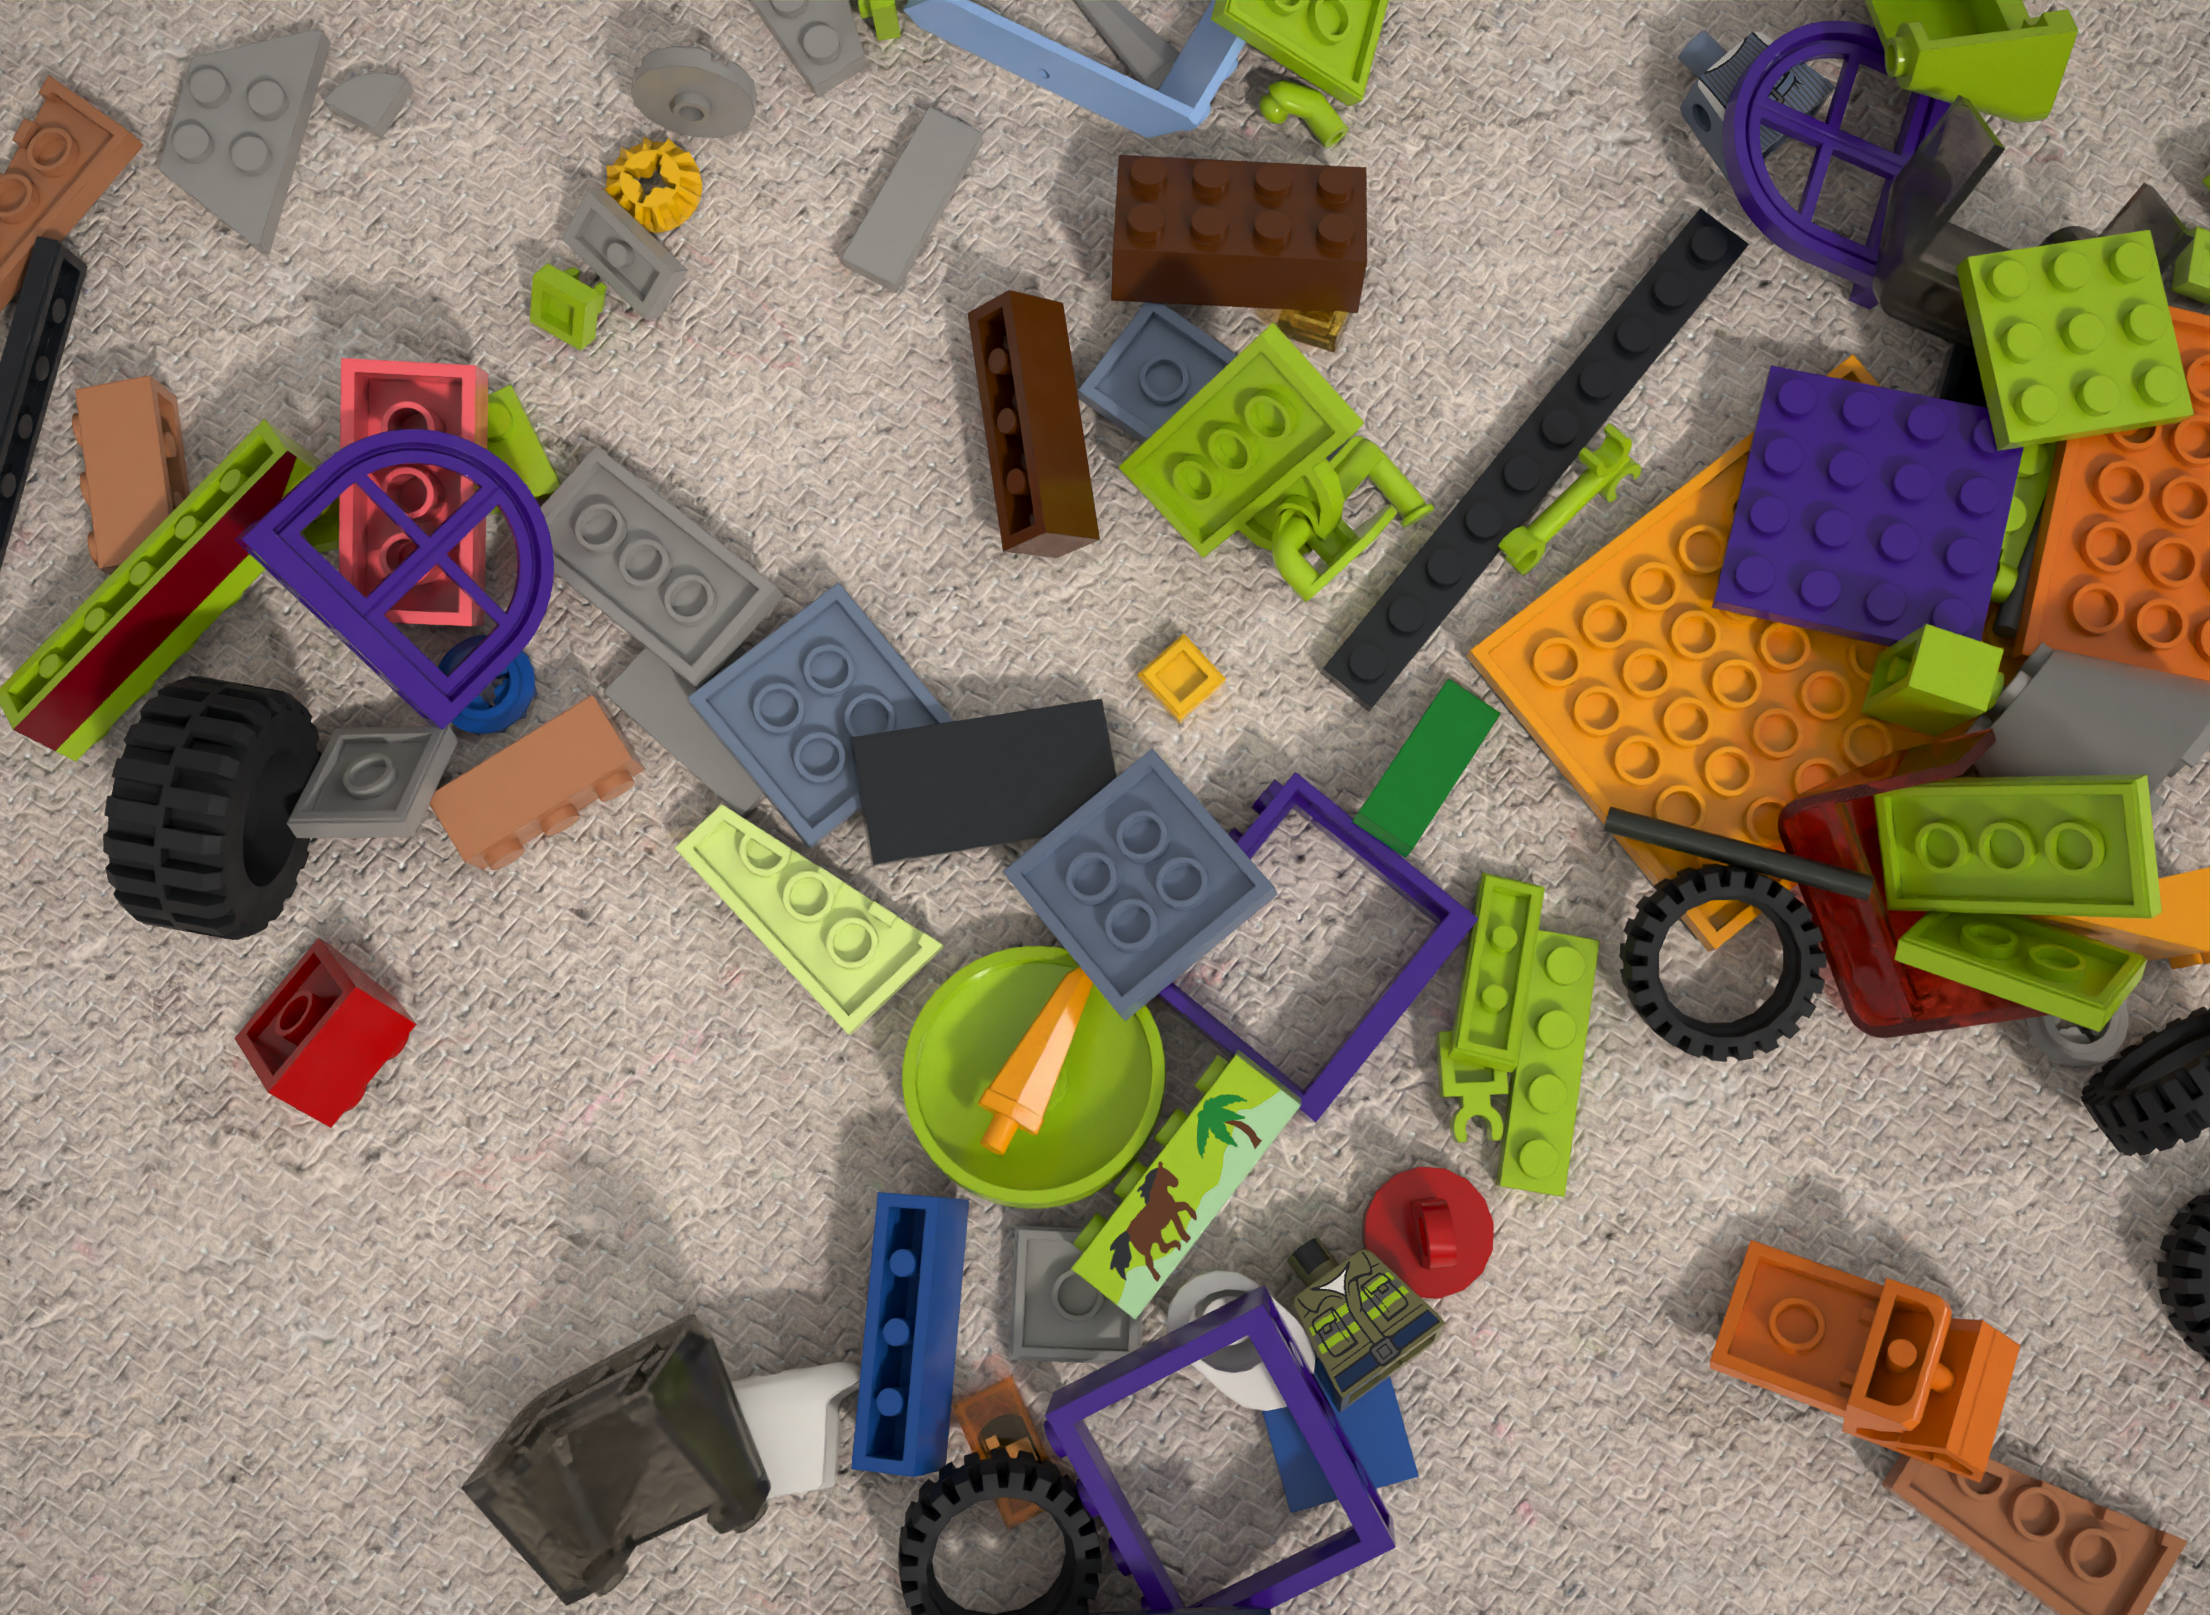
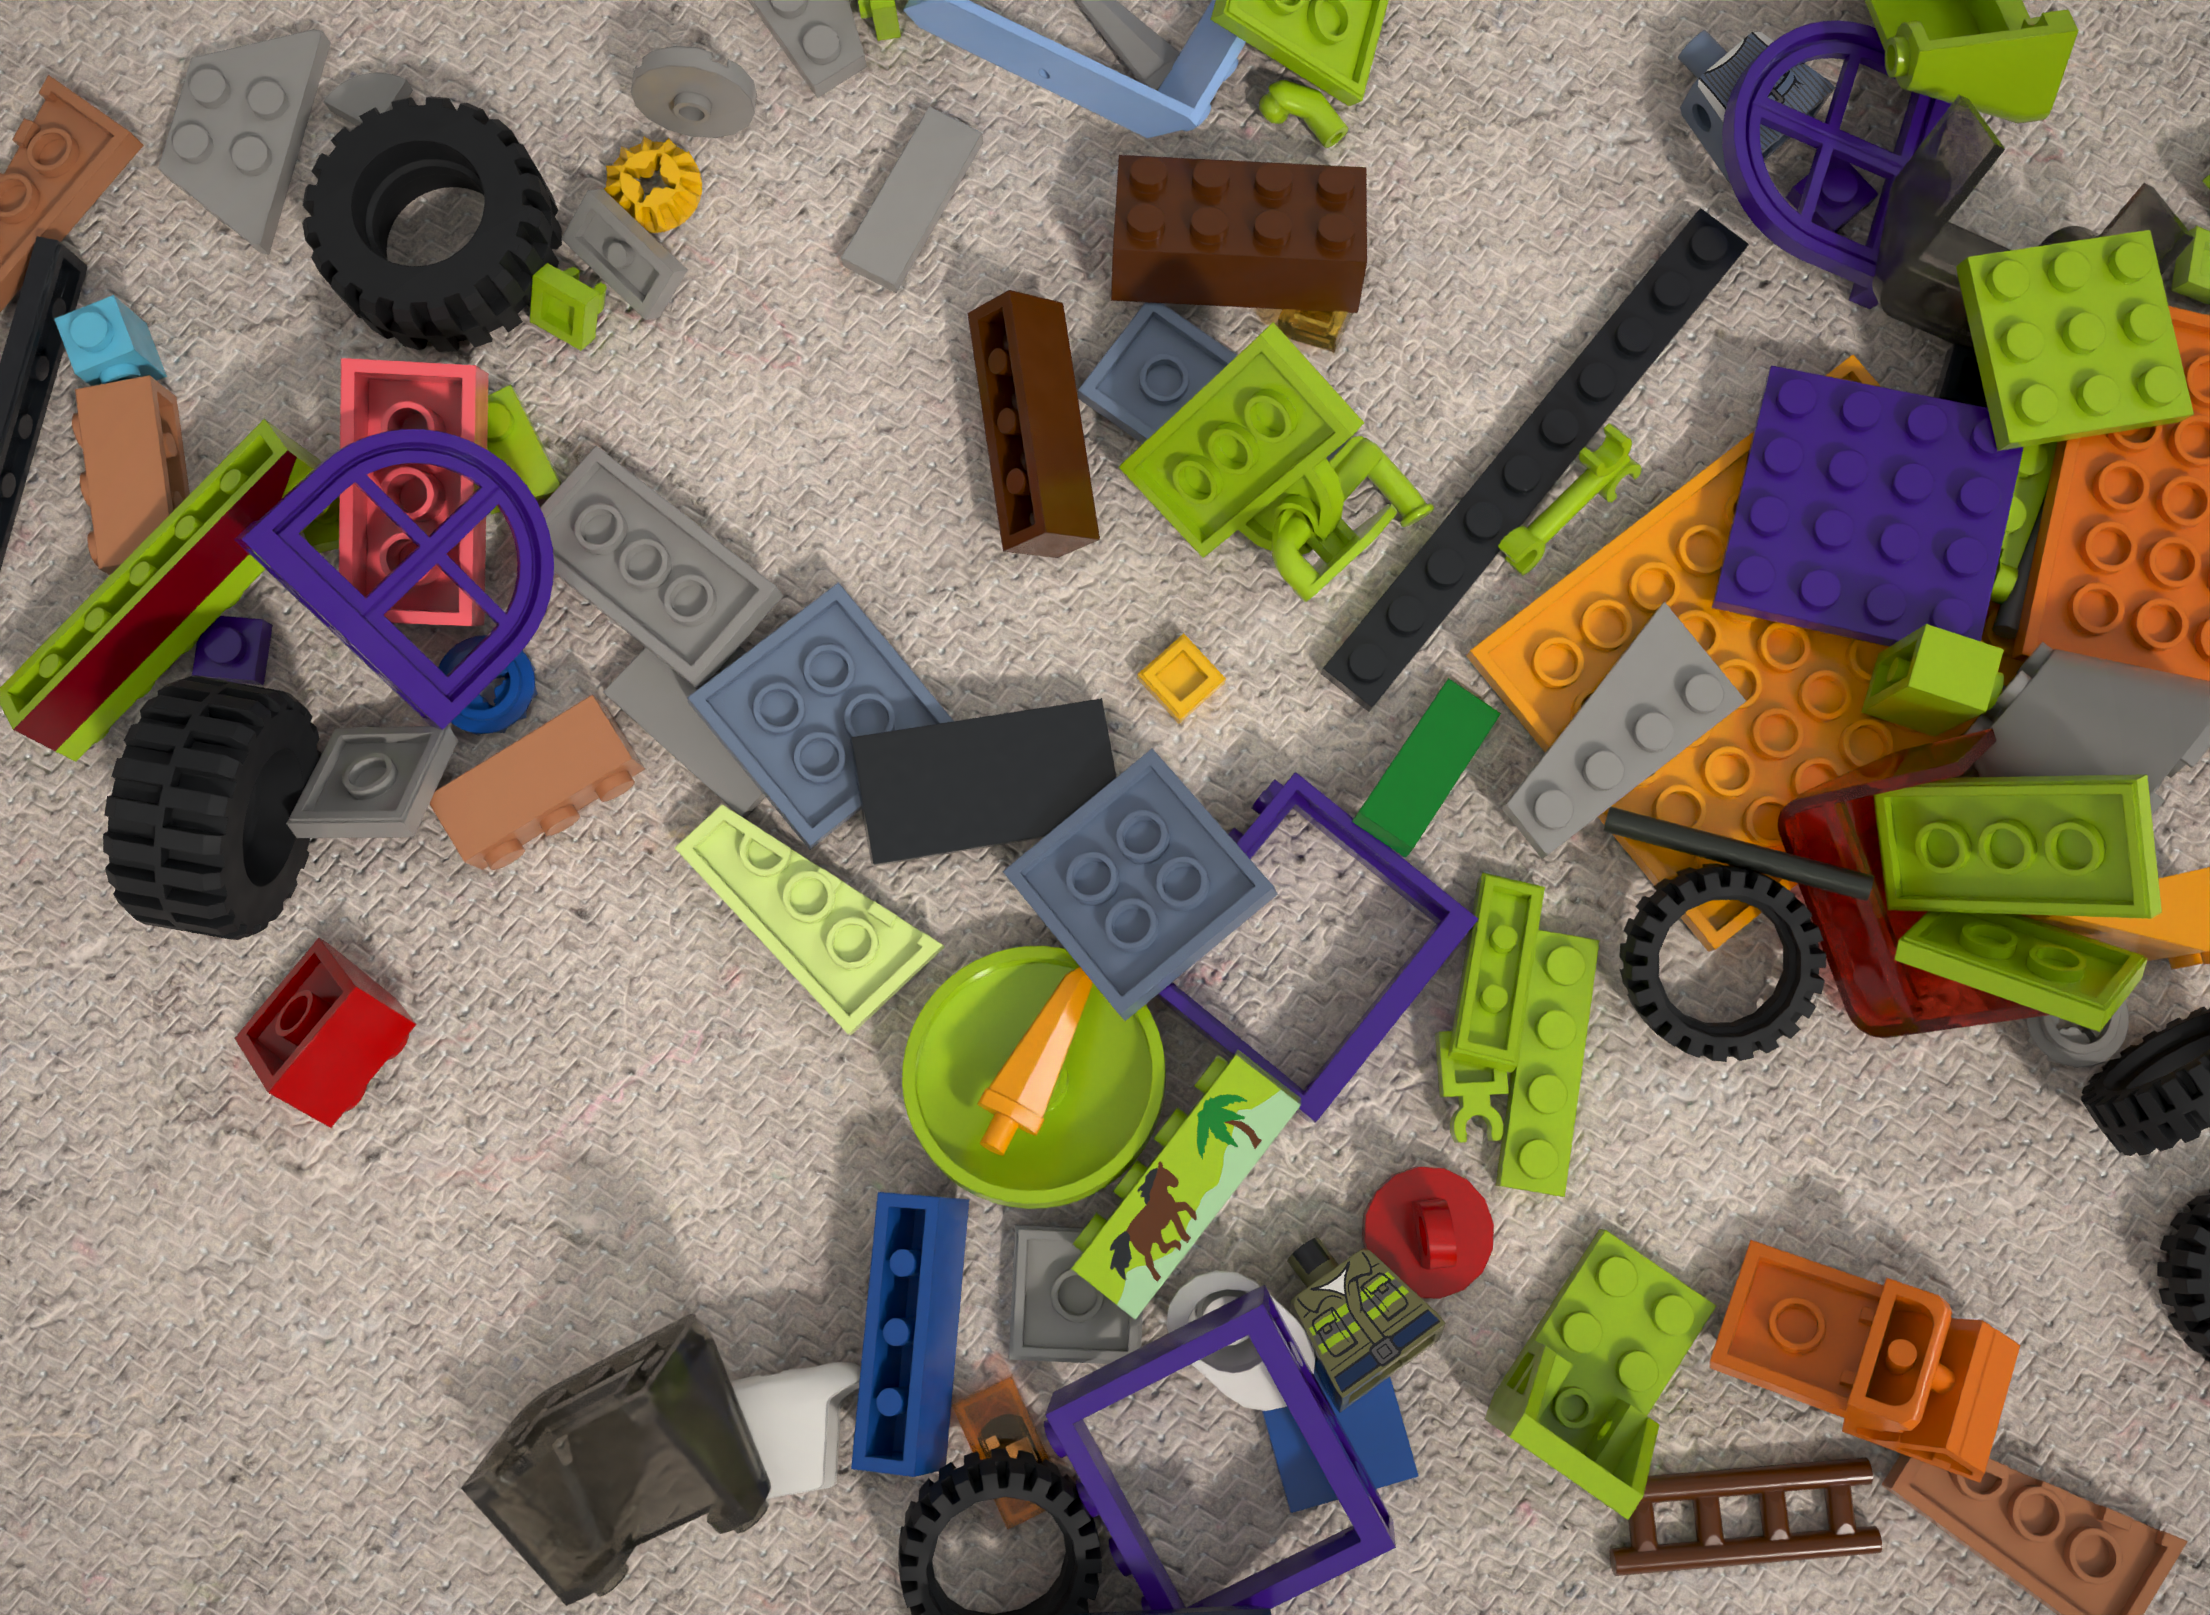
(109, 343): none -> medium azure brick
(234, 650): none -> dark purple plate
(387, 167): none -> black tyre
(1599, 1368): none -> lime bracket
(1635, 721): none -> light grey wing
(1776, 1542): none -> reddish brown bar
(1840, 198): none -> dark purple plate

